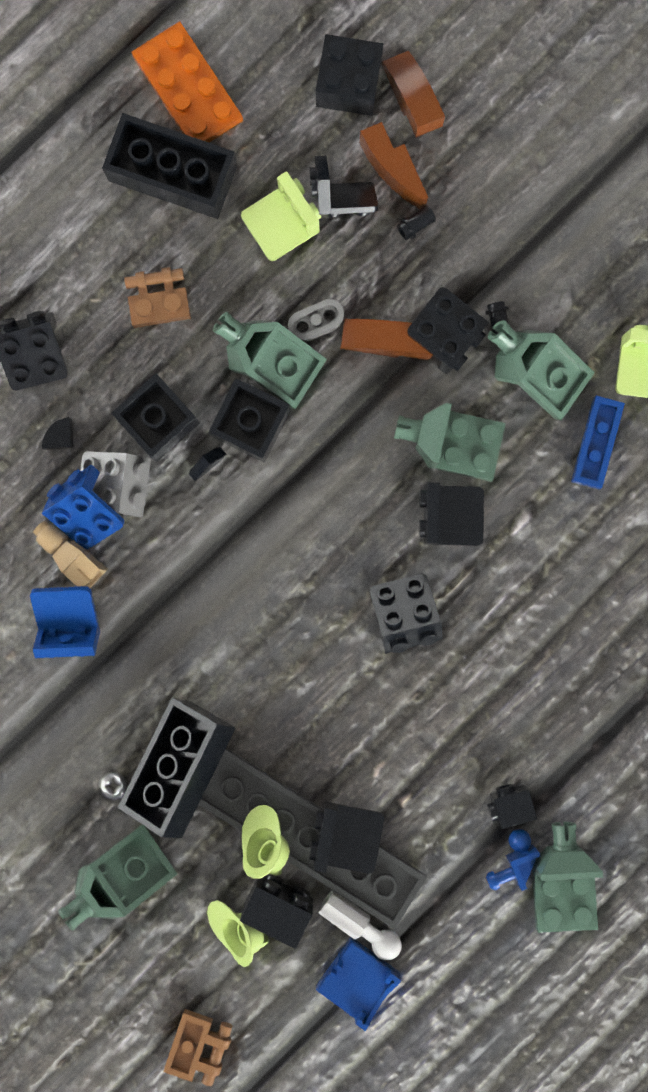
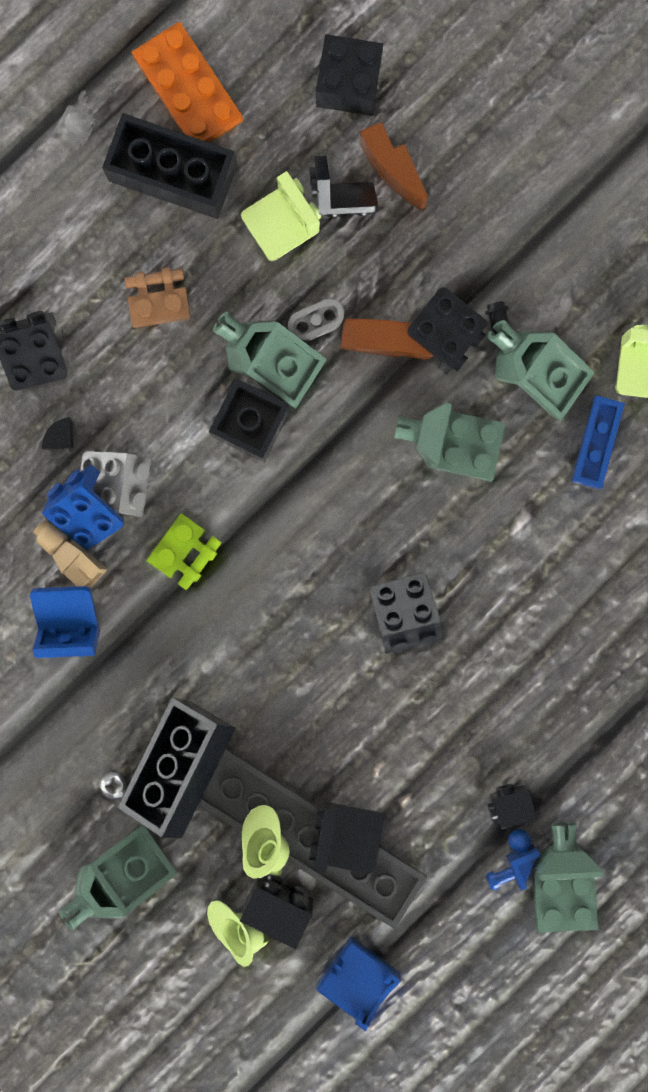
(77, 122): none -> clear plate
(155, 417): black brick -> none
(176, 547): none -> lime plate
(188, 1045): medium nougat plate -> none
(206, 463): black tile -> none
(356, 923): white piece -> none
(414, 93): dark orange slope -> none
(416, 222): black pin -> none
(452, 515): black bracket -> none

